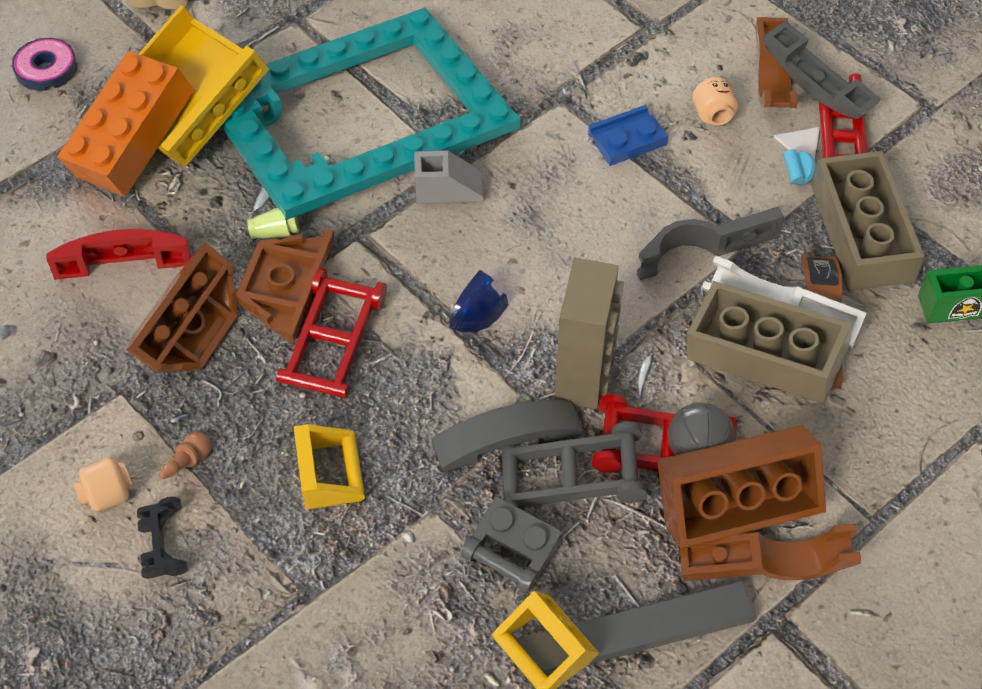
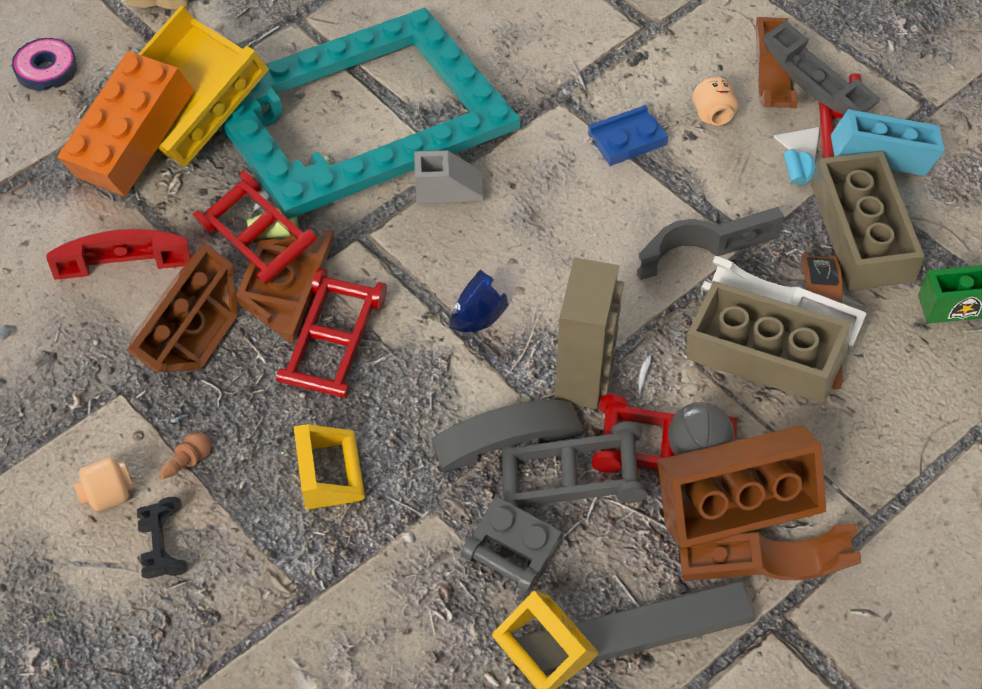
(249, 187): none -> red piece
(906, 143): none -> medium azure brick

